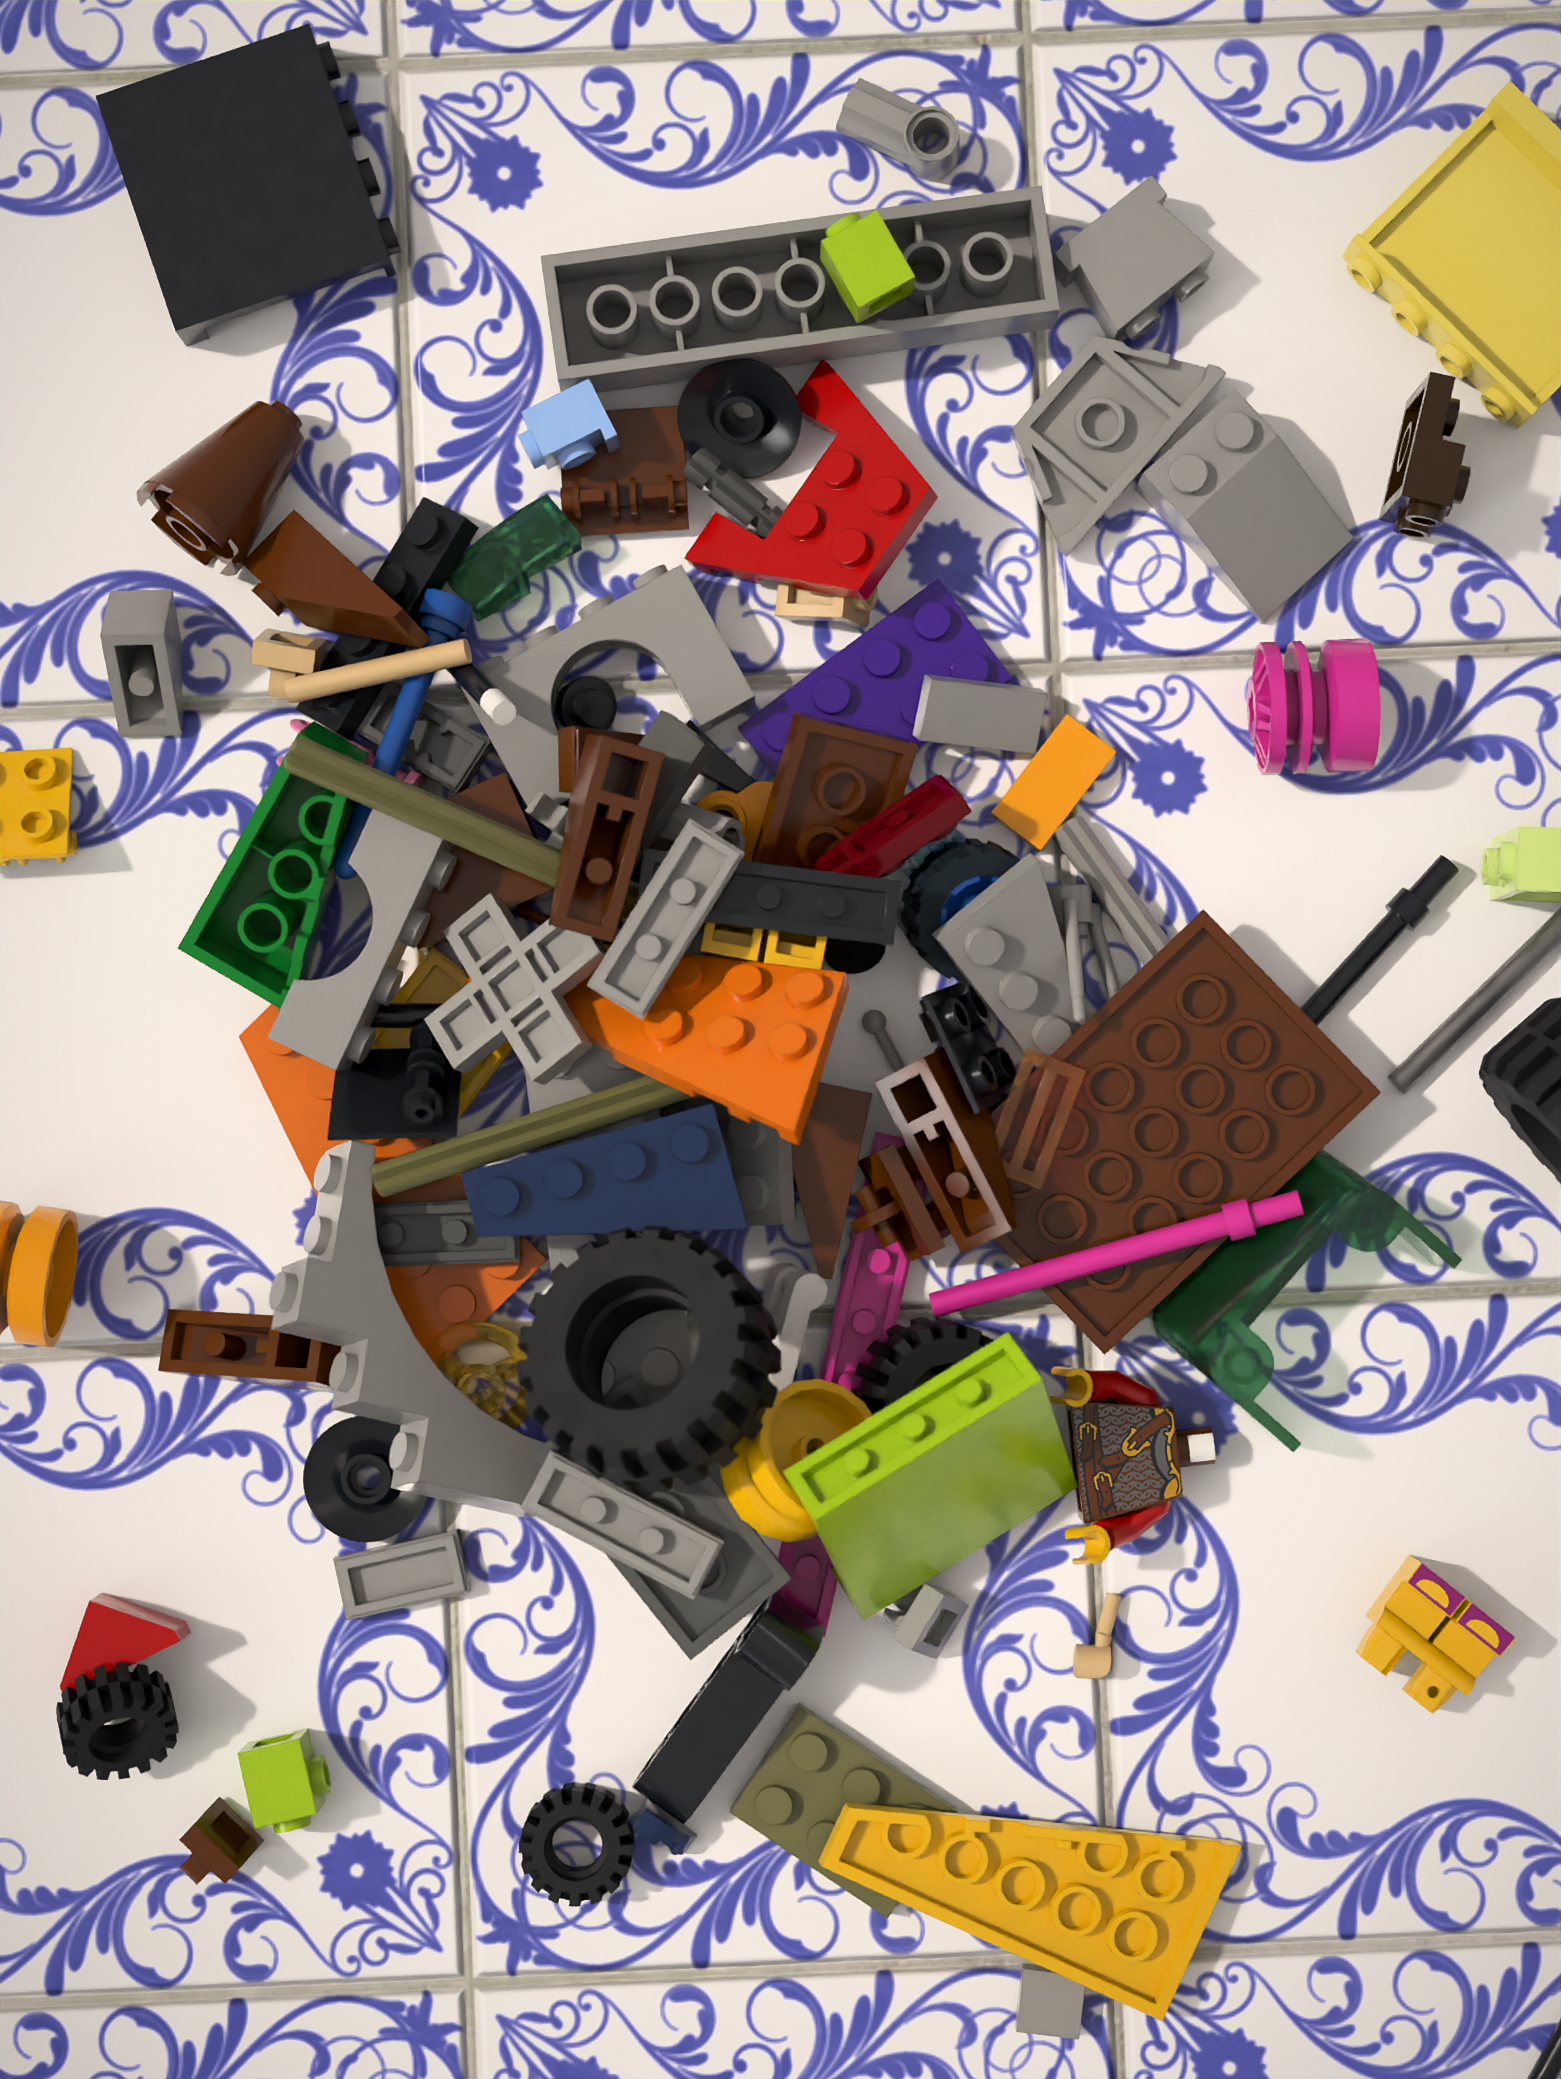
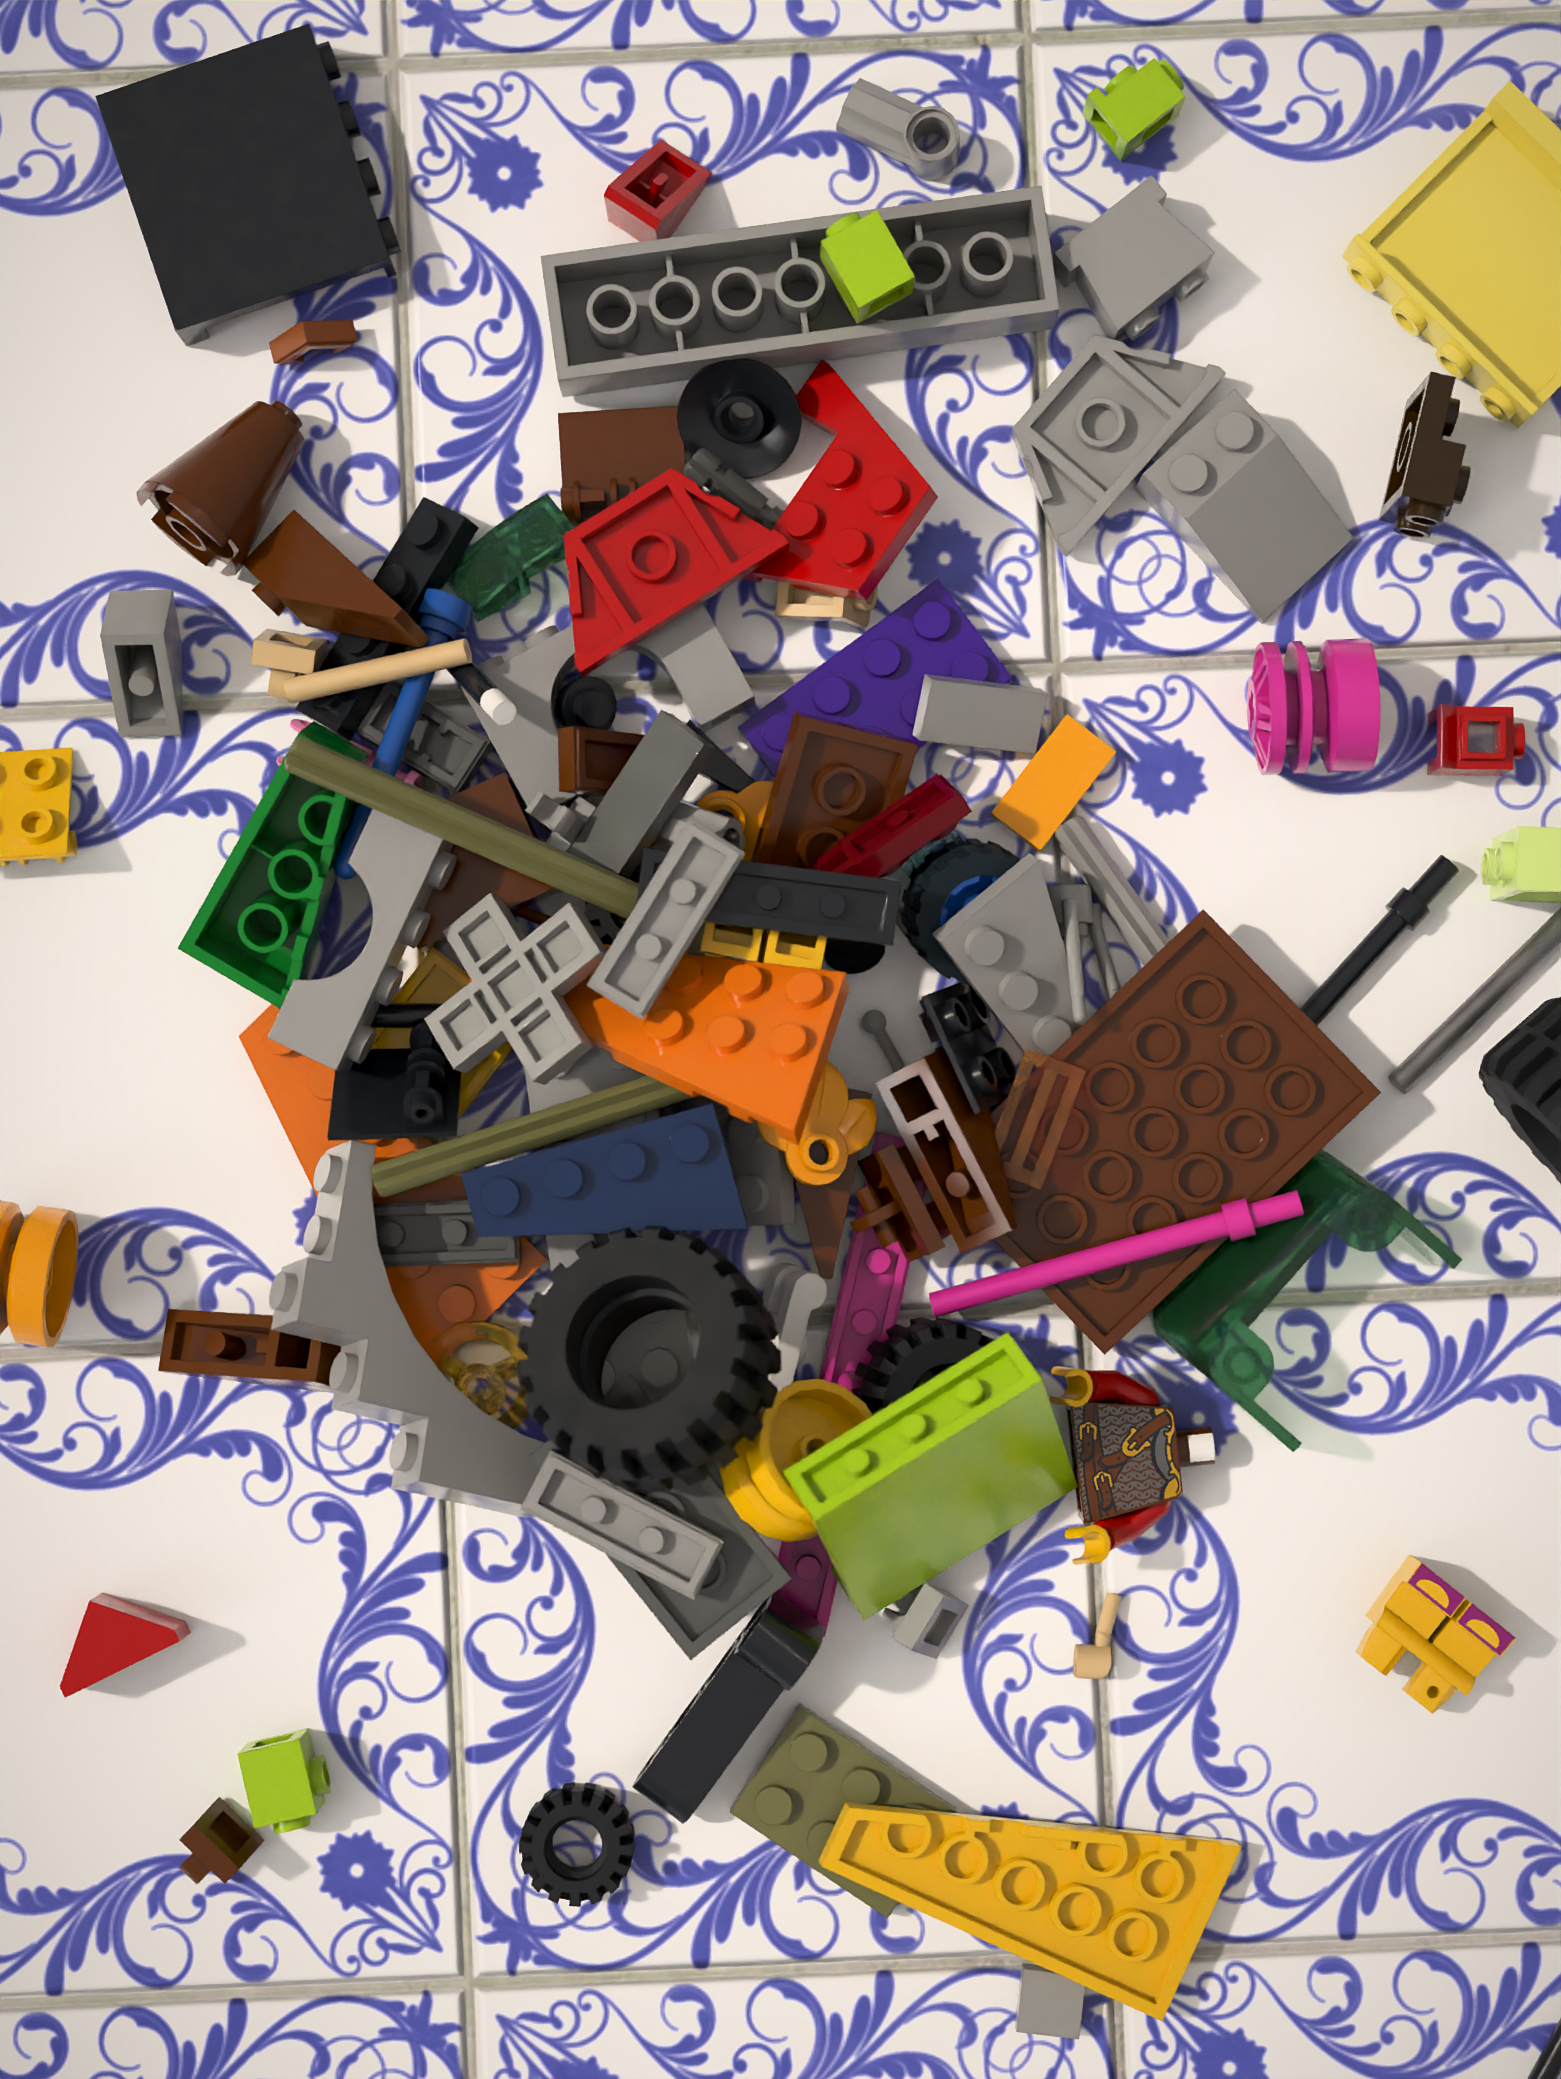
(111, 1697): black tyre -> none
(309, 335): none -> dark orange tile
(335, 1489): black dish -> none
(402, 1574): light grey tile -> none
(567, 428): light blue brick -> none
(603, 834): reddish brown slope -> none
(655, 193): none -> red slope
(655, 562): none -> red wing
(657, 1825): dark blue tile -> none
(834, 1122): none -> light orange plate
(1136, 105): none -> lime brick
(1475, 740): none -> red window

